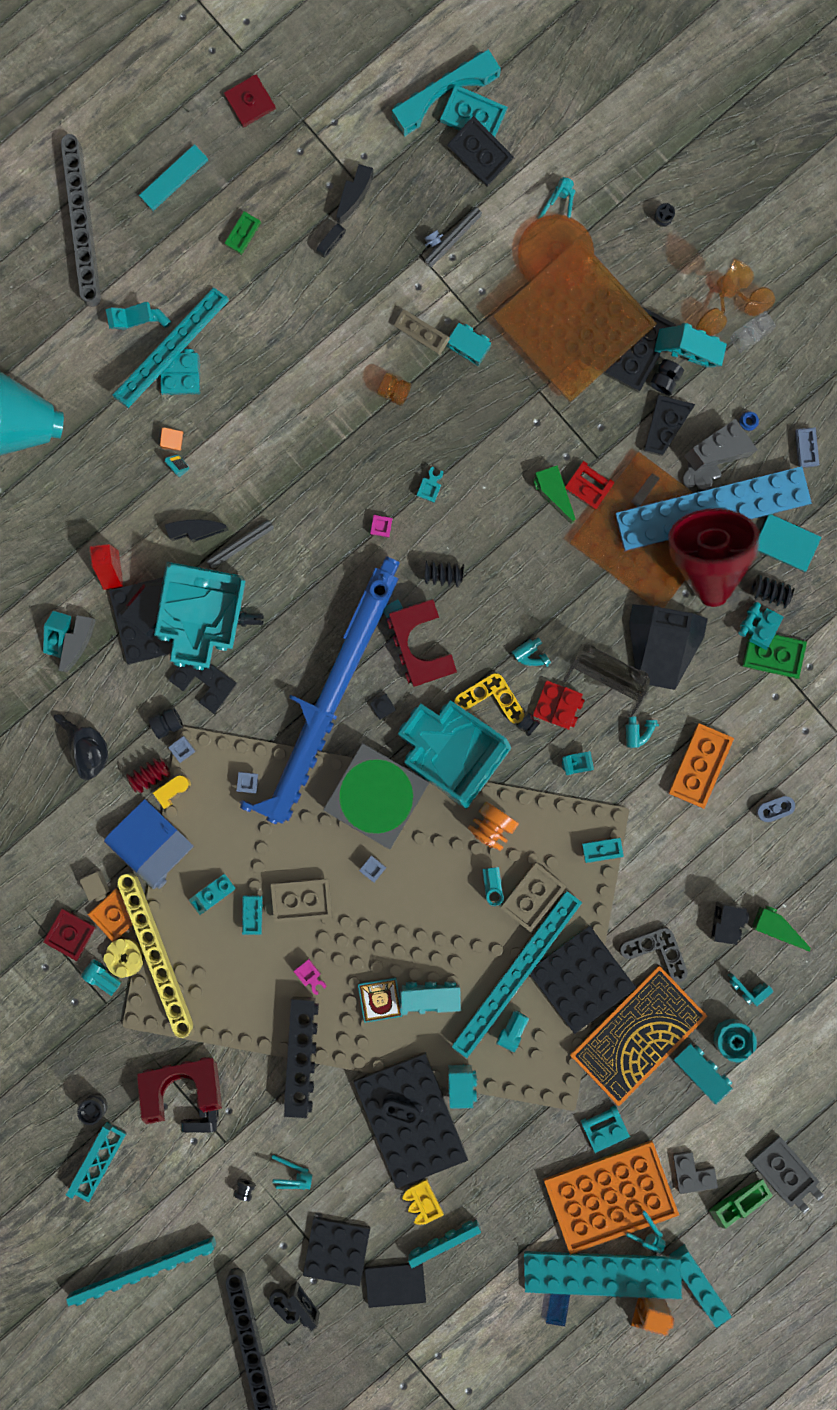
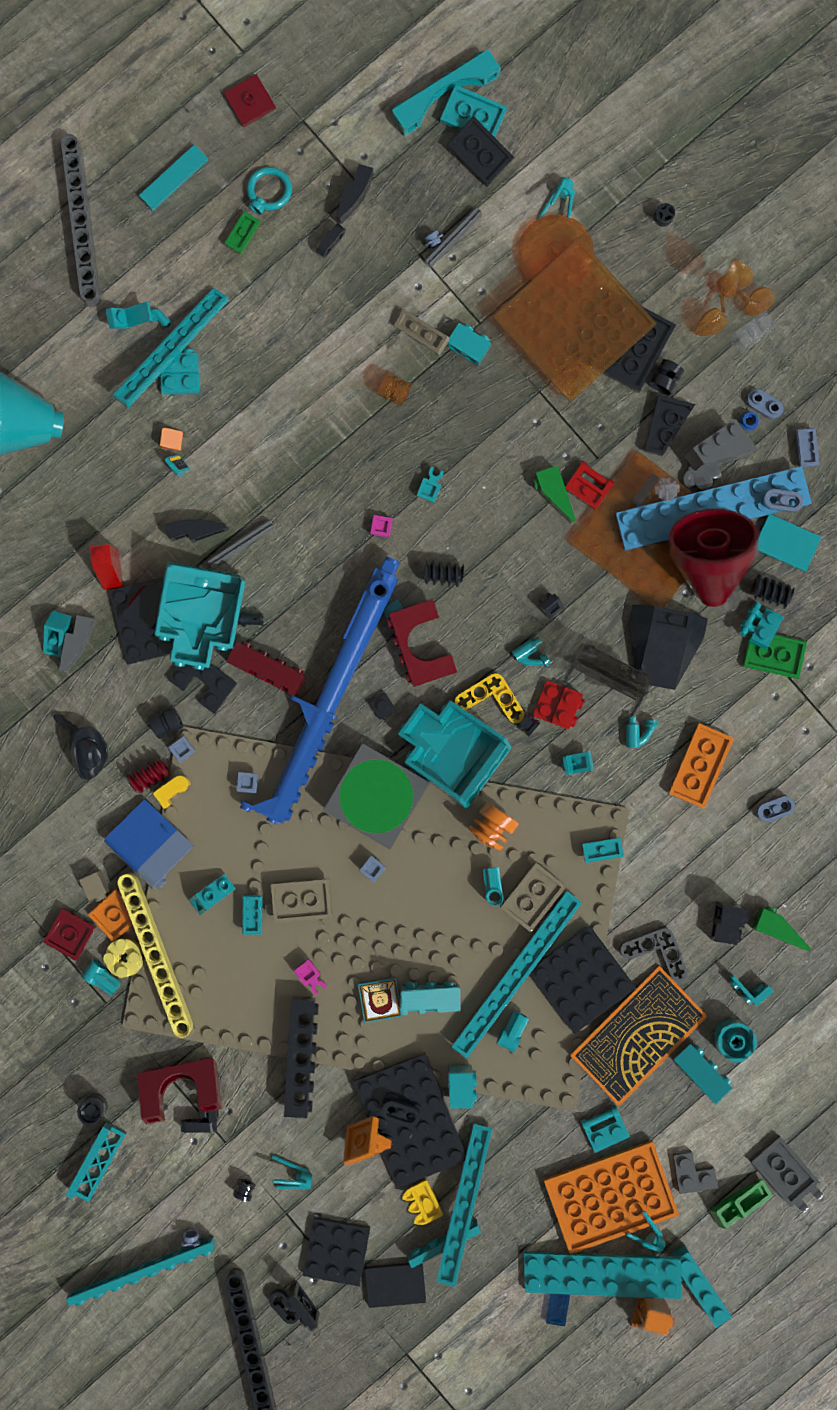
(191, 1238): none -> sand blue plate
(257, 204): none -> teal piece
(269, 670): none -> dark red wedge
(363, 1141): none -> orange bracket
(464, 1205): none -> teal plate
(551, 605): none -> black tile
(667, 488): none -> clear gear
(692, 344): teal wedge -> none
(764, 406): none -> sand blue plate
(782, 500): none -> sand blue plate

